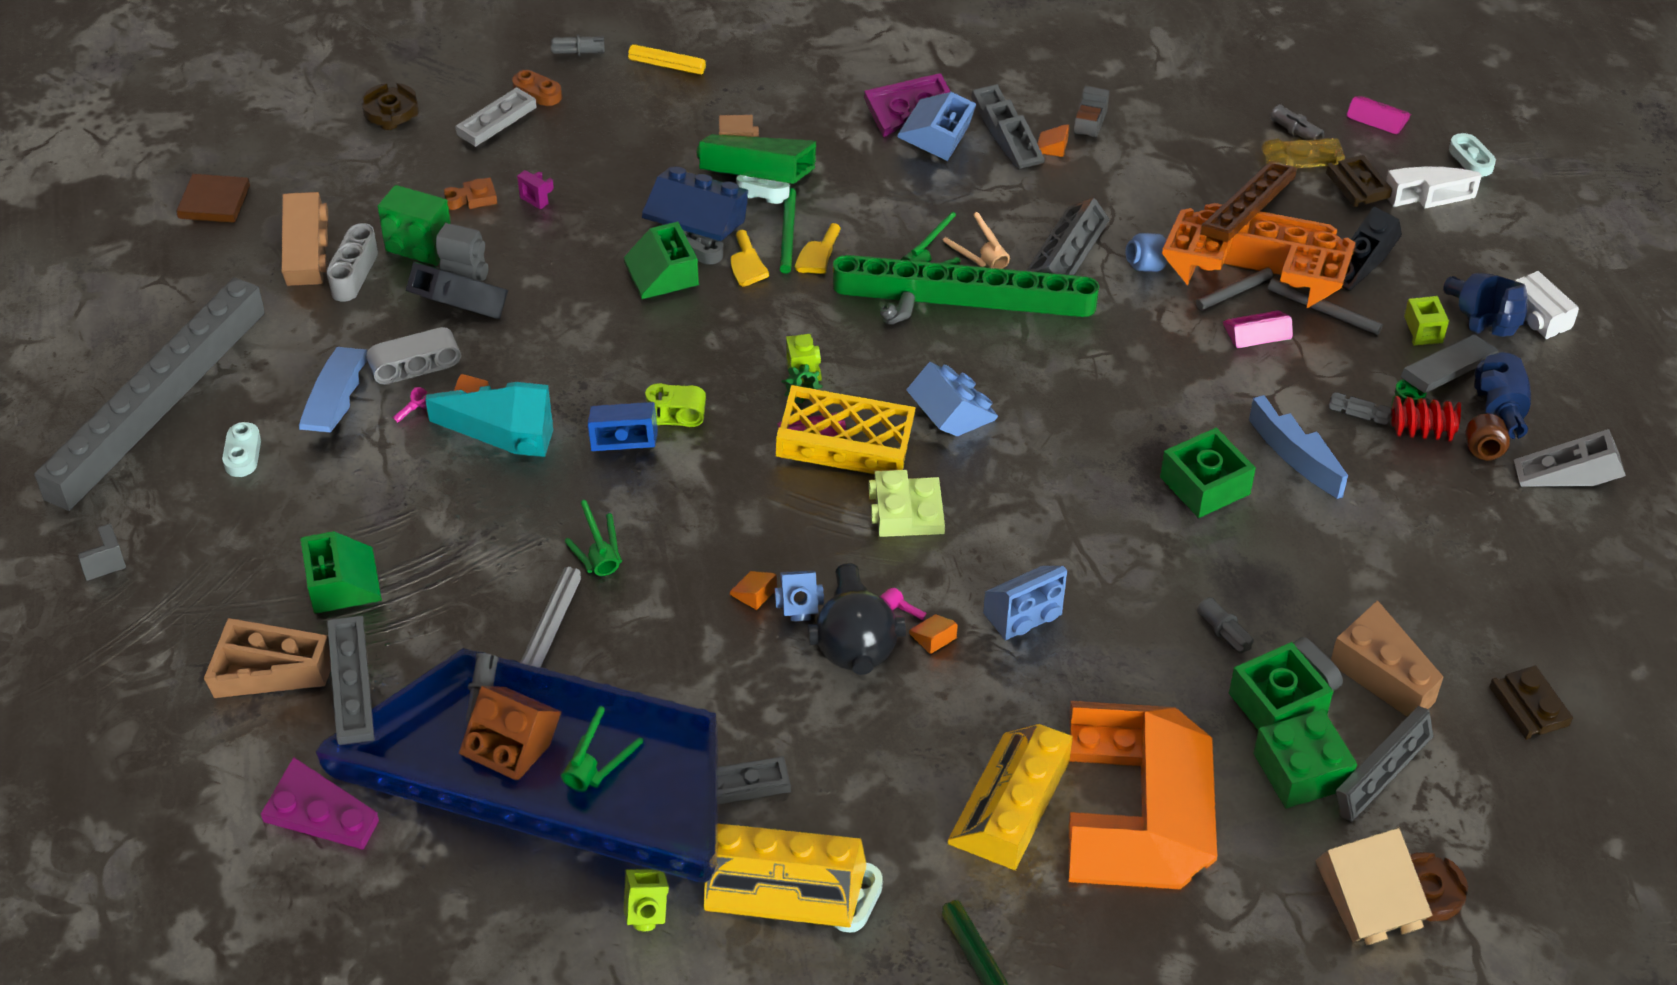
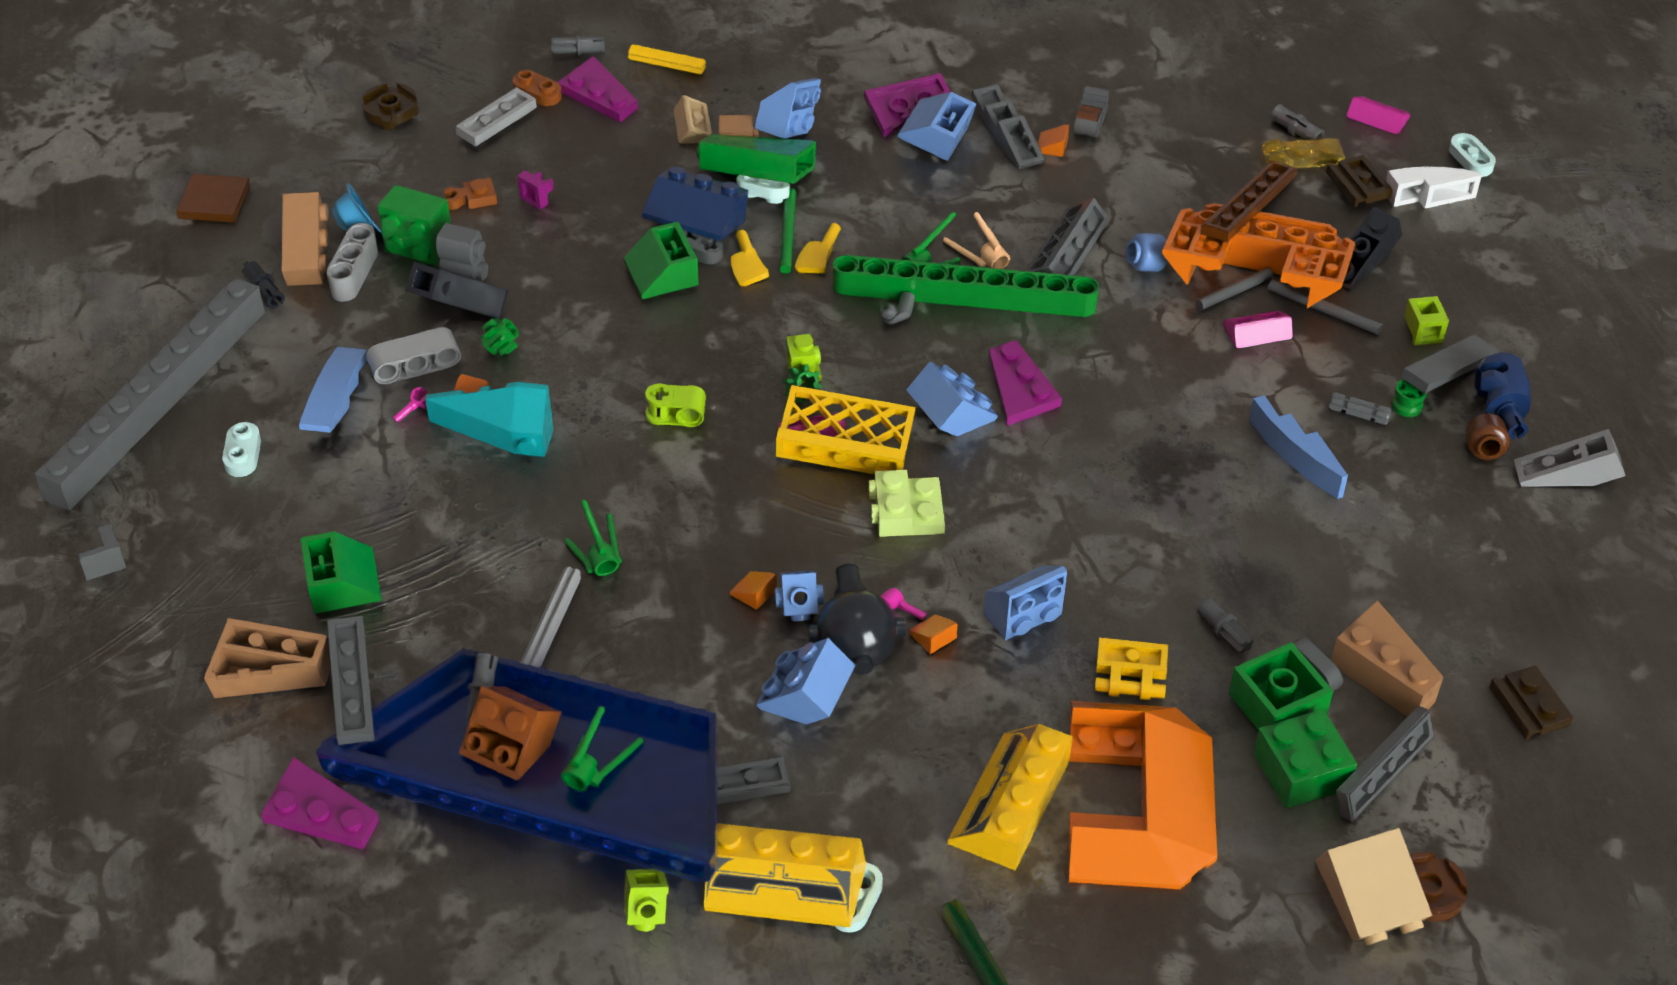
(265, 281): none -> black axle
(351, 210): none -> dark azure piece
(499, 336): none -> green gear
(599, 90): none -> magenta wing
(622, 426): blue brick -> none
(691, 120): none -> tan slope
(789, 109): none -> medium blue slope
(806, 682): none -> medium blue slope
(1020, 383): none -> magenta wing
(1133, 660): none -> yellow plate
(1207, 472): green brick -> none
(1425, 417): red piece -> none
(1490, 302): dark blue piece -> none
(1547, 307): white brick -> none

